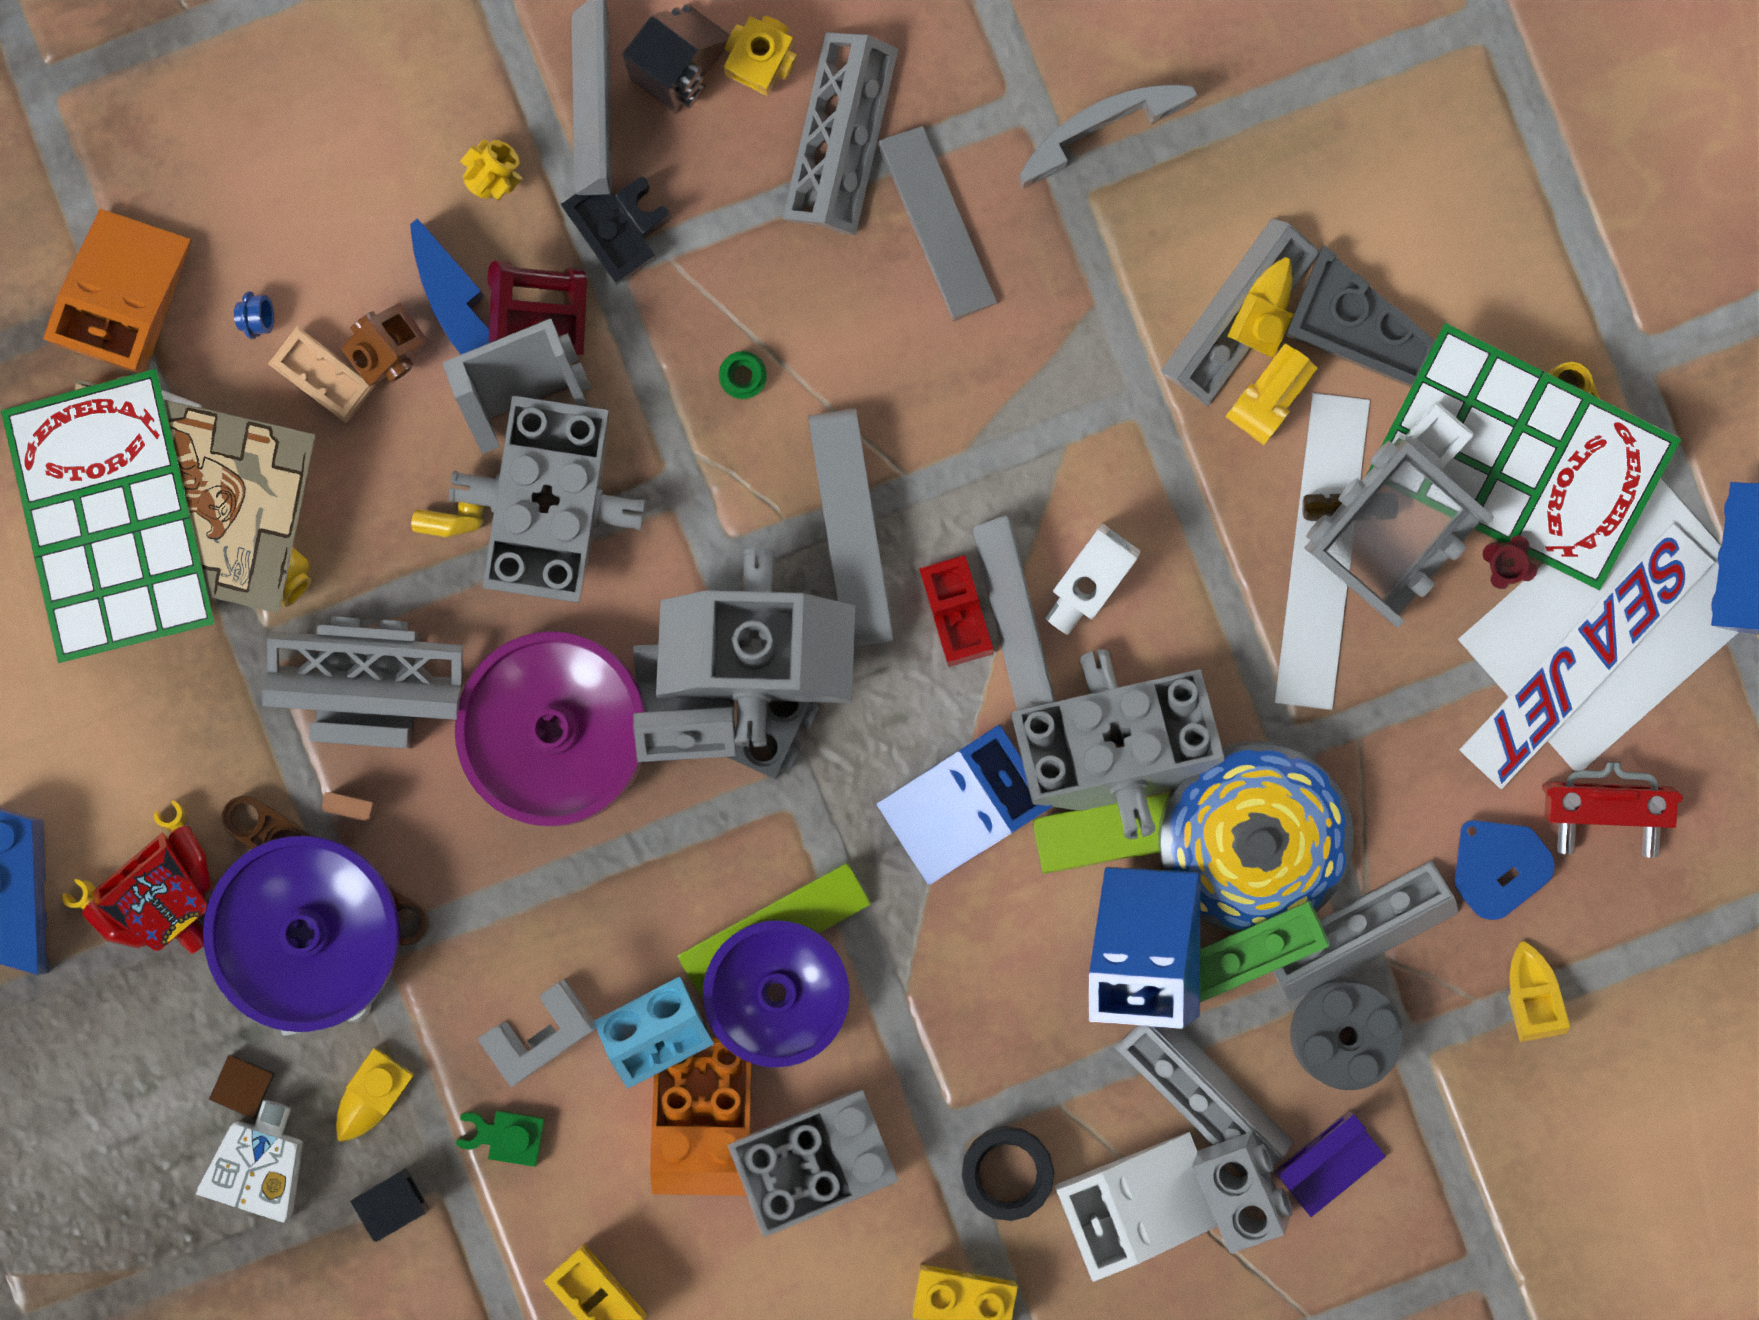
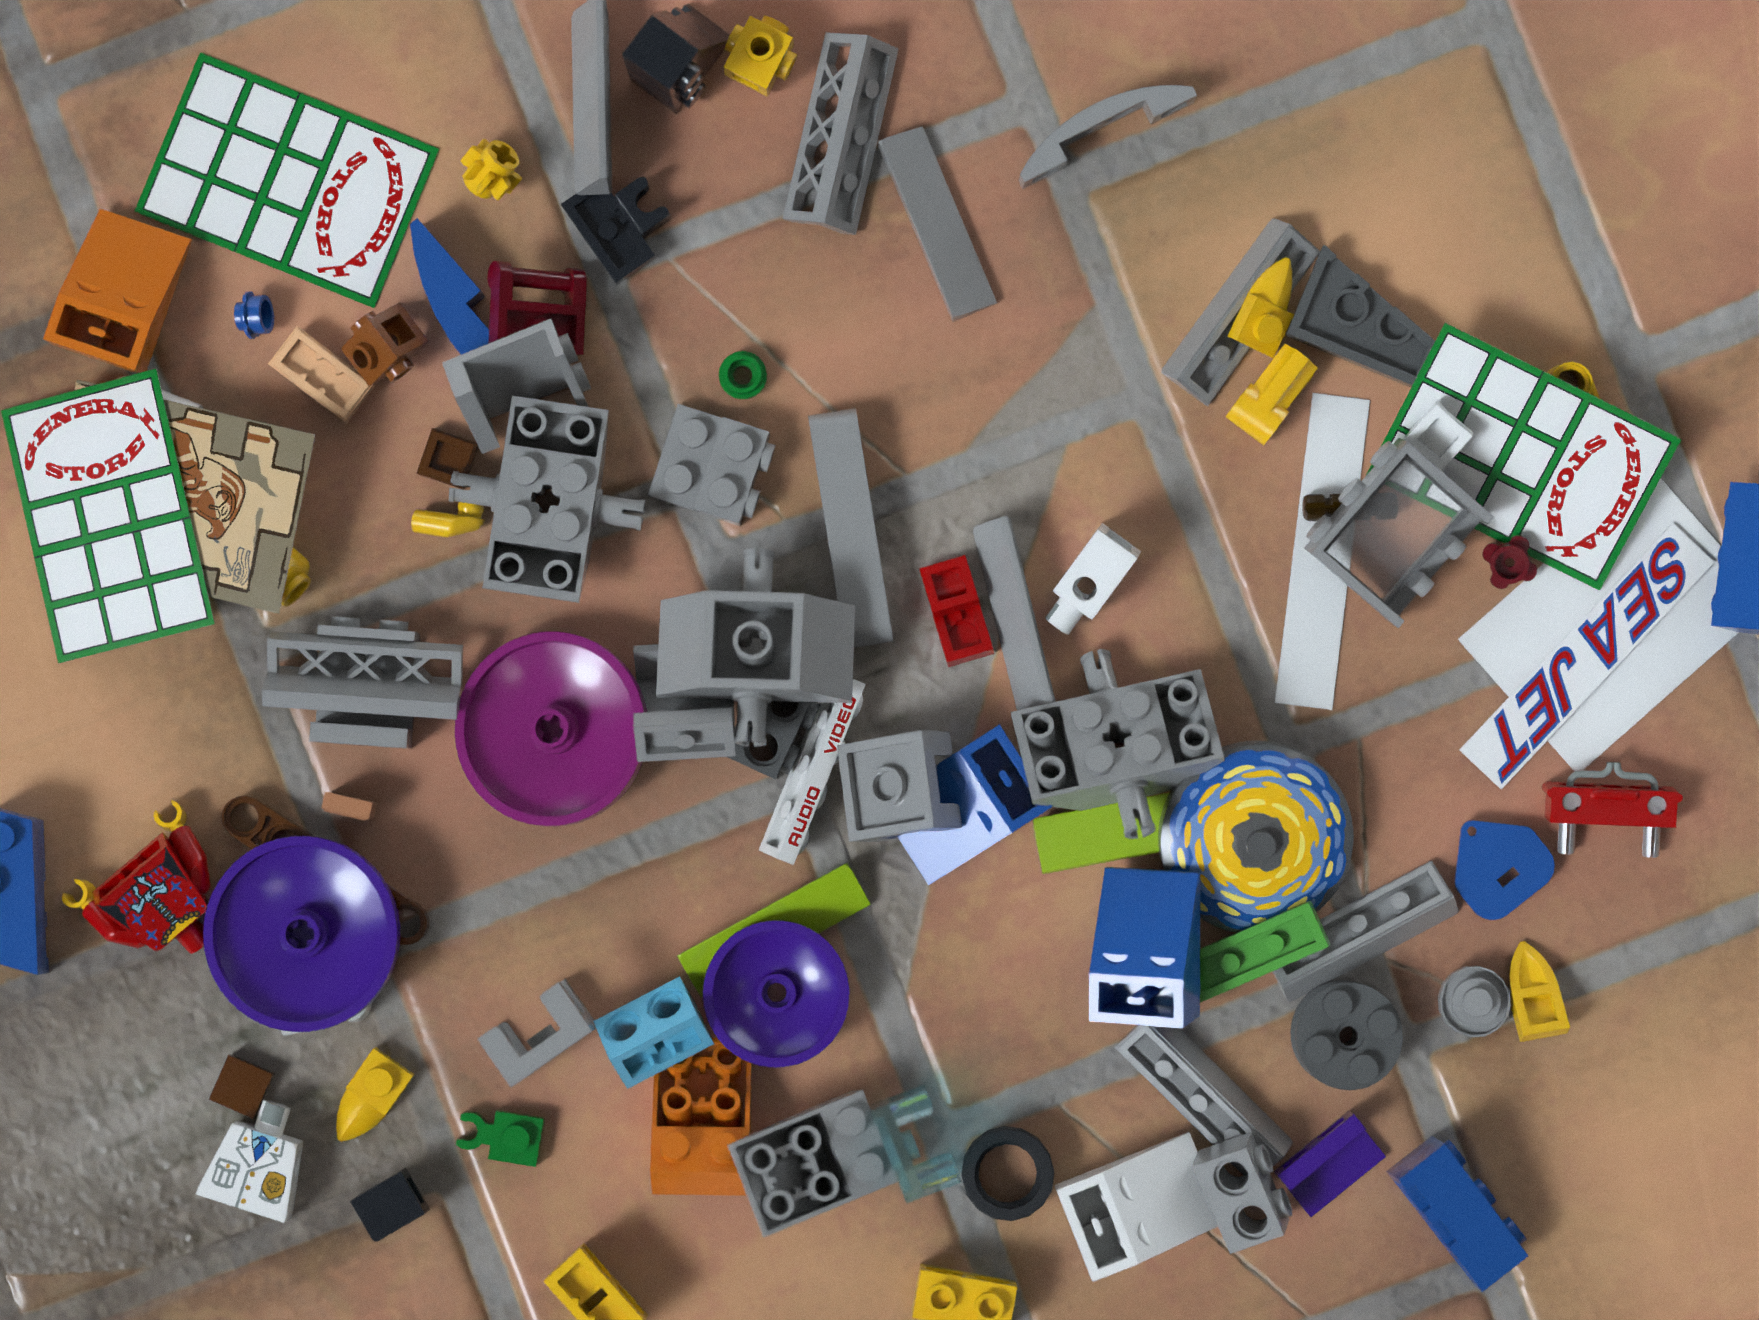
(286, 180): none -> white sticker
(446, 454): none -> reddish brown tile
(711, 465): none -> light grey plate
(807, 780): none -> white plate
(894, 786): none -> light grey panel
(918, 1179): none -> clear light blue panel
(1459, 1211): none -> blue wedge
(1474, 1001): none -> light grey plate

